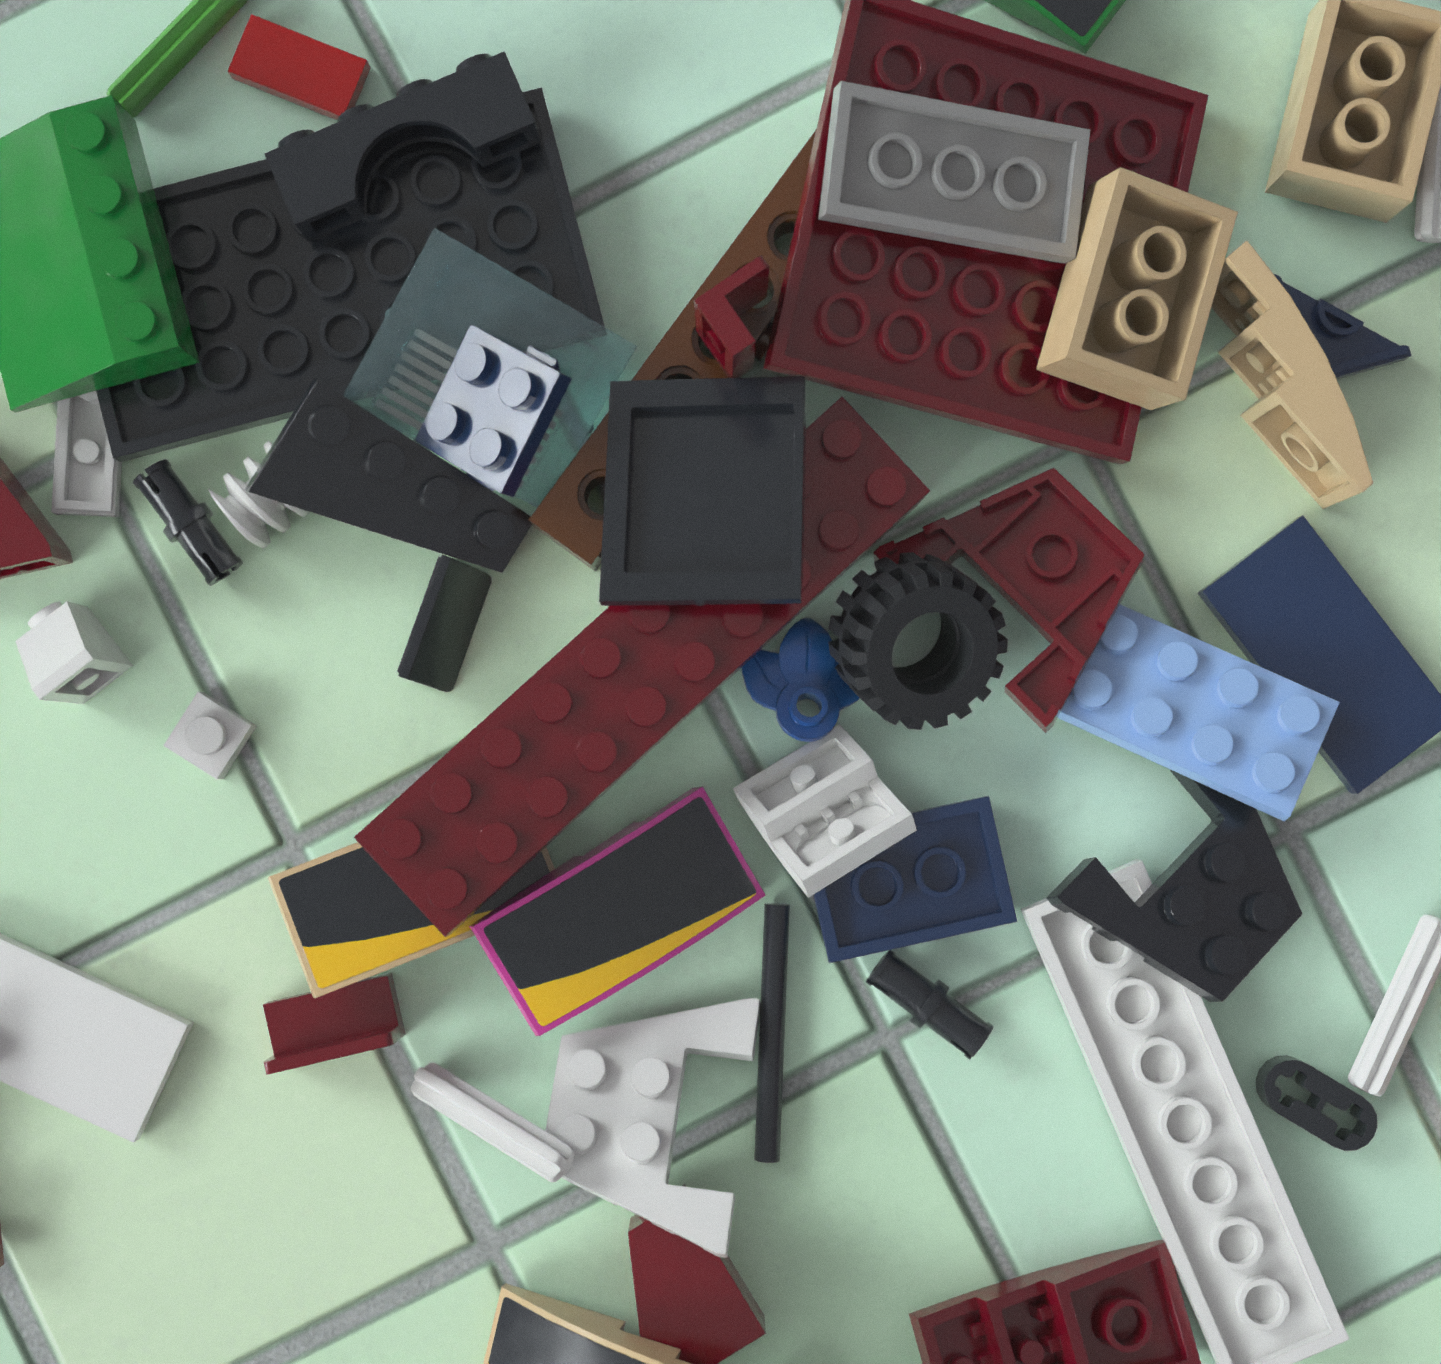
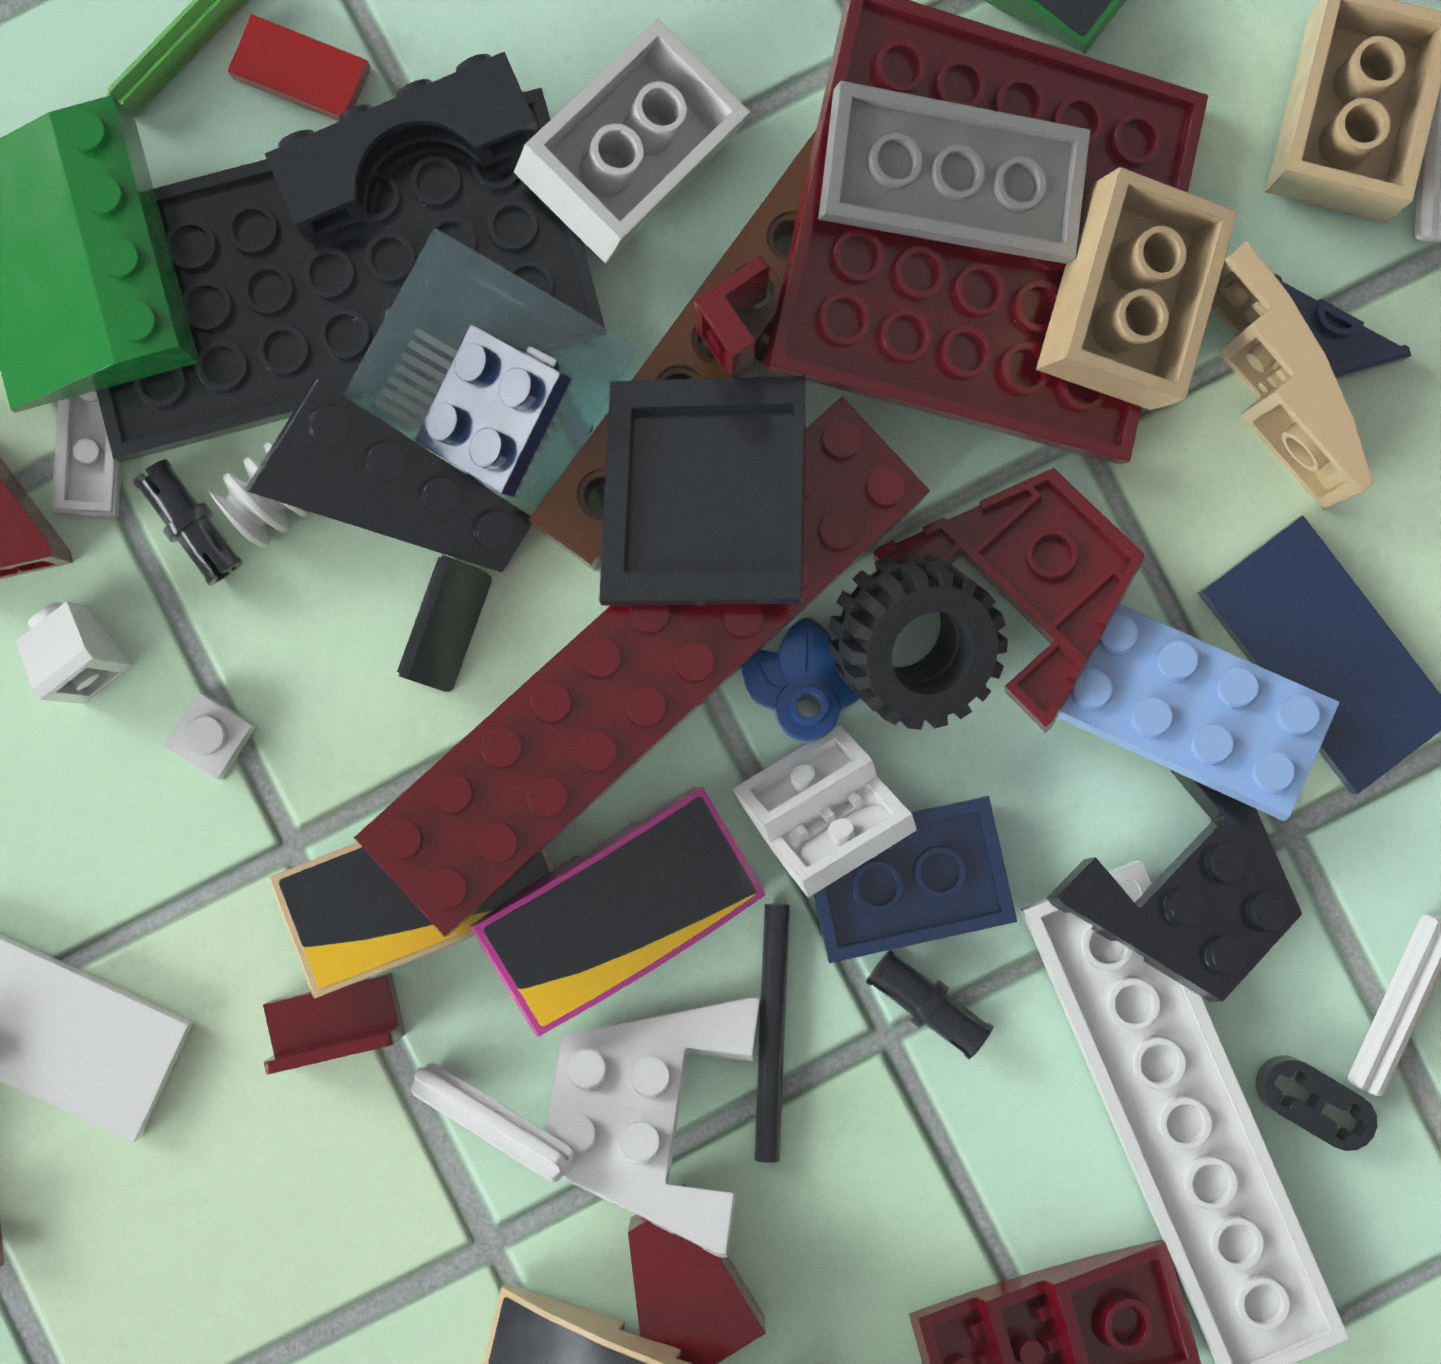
(630, 140): none -> white brick

